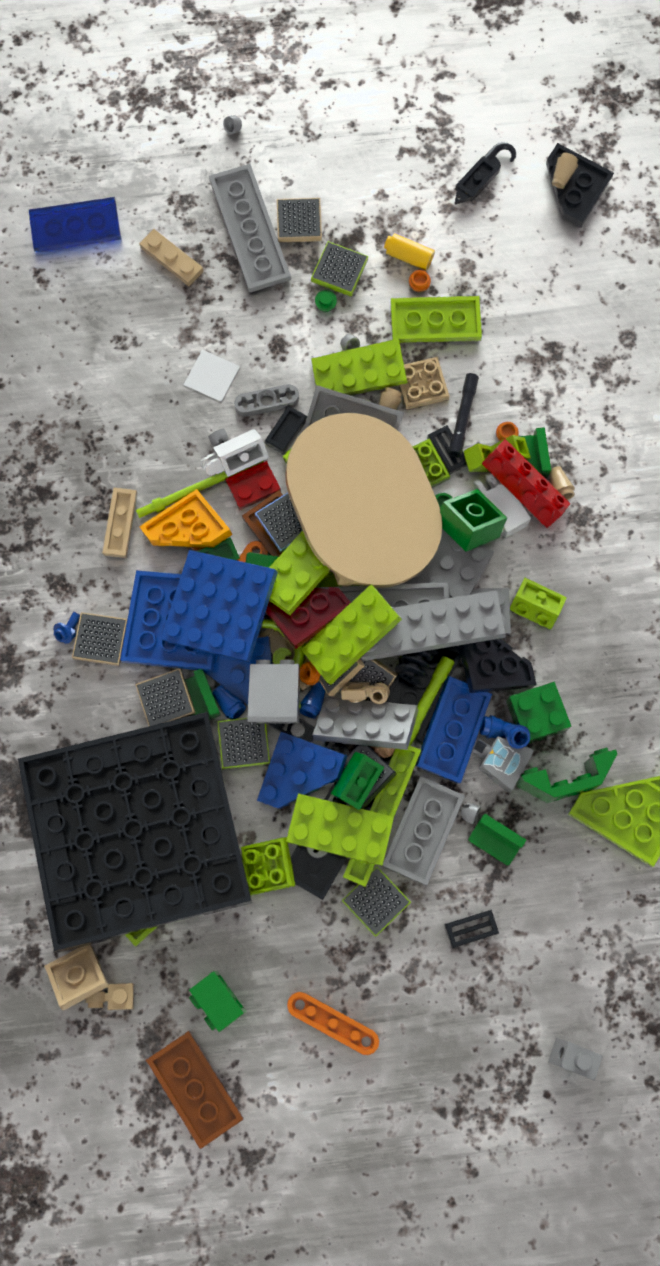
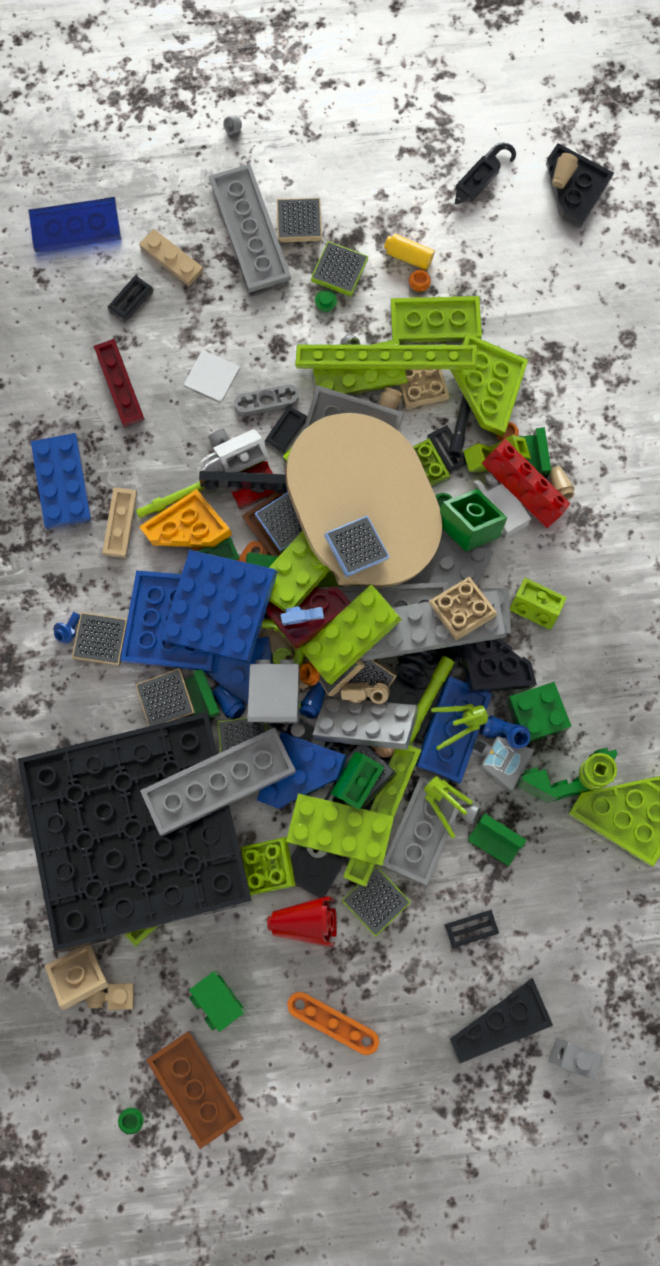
(60, 481): none -> blue plate
(119, 383): none -> dark red plate
(130, 1121): none -> green plate
(137, 302): none -> black tile
(217, 781): none -> light grey plate
(237, 480): none -> black plate
(295, 615): none -> light blue plate
(306, 922): none -> red cone
(356, 546): none -> tile
(386, 357): none -> lime tile
(438, 790): none -> lime plant
(463, 608): none -> tan tile
(472, 717): none -> lime plant
(494, 384): none -> lime wing
(510, 1020): none -> black wing
(597, 771): none -> lime wheel

